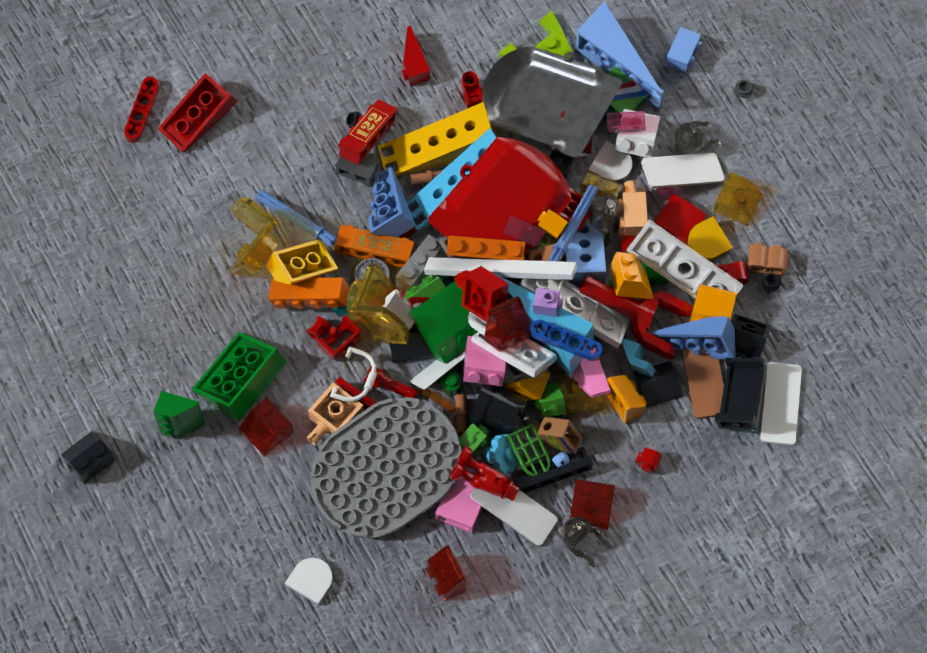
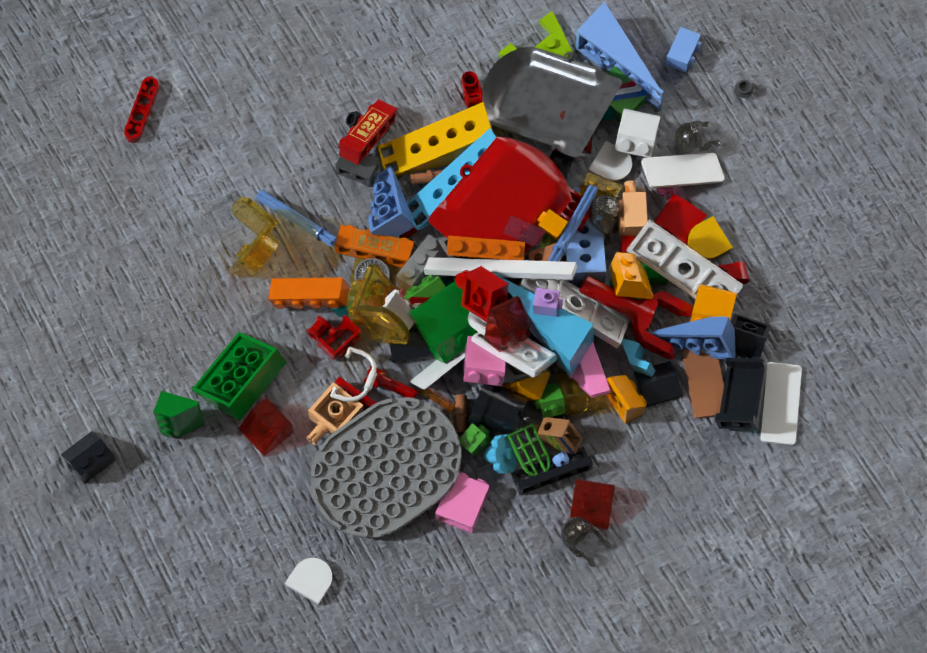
(197, 112): red slope -> none
(301, 263): yellow slope -> none
(414, 64): red slope -> none
(446, 574): clear red slope -> none
(450, 383): green plate -> none
(487, 478): red piece -> none
(521, 514): white piece -> none
(564, 343): blue beam -> none
(626, 122): clear pink plate -> none
(648, 460): red plate -> none
(738, 199): clear yellow slope -> none
(767, 259): nougat brick -> none
(771, 277): black plate -> none

